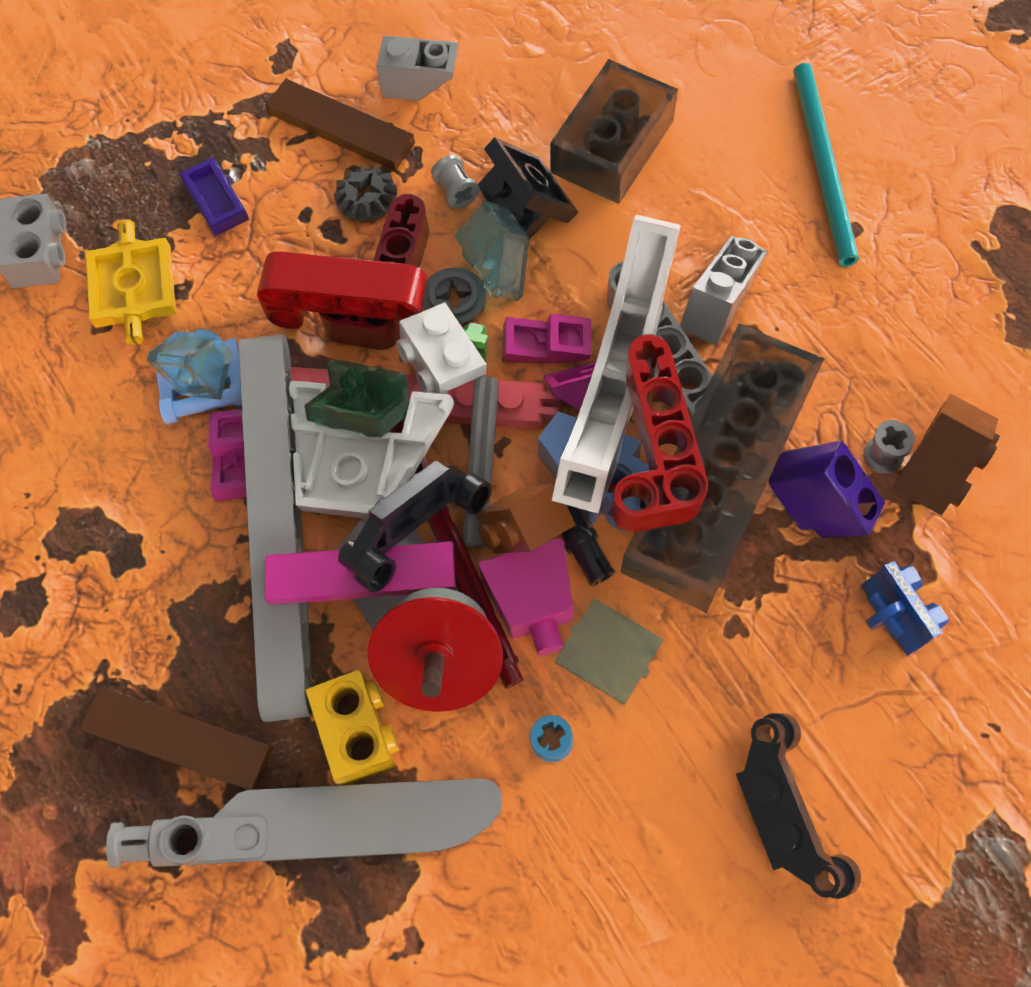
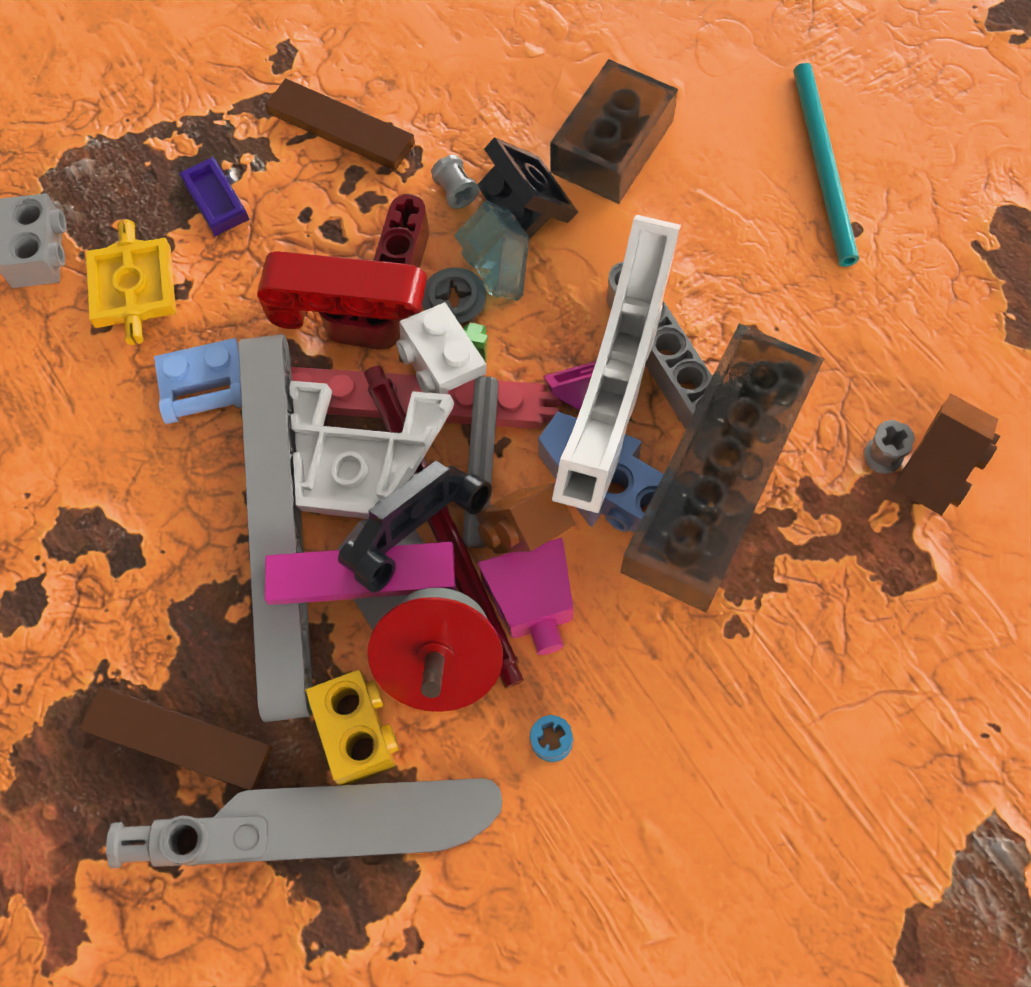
(193, 363): clear light blue slope -> none
(227, 449): dark pink slope -> none
(360, 399): clear green bracket -> none
(371, 205): dark grey gear -> none
(414, 66): light grey slope -> none
(553, 341): dark pink slope -> none
(583, 544): black pin -> none
(609, 651): clear light blue piece -> none
(656, 430): red beam -> none
(722, 289): light grey slope -> none
(782, 814): black plate -> none
(819, 484): dark purple piece -> none
(900, 608): blue hips -> none

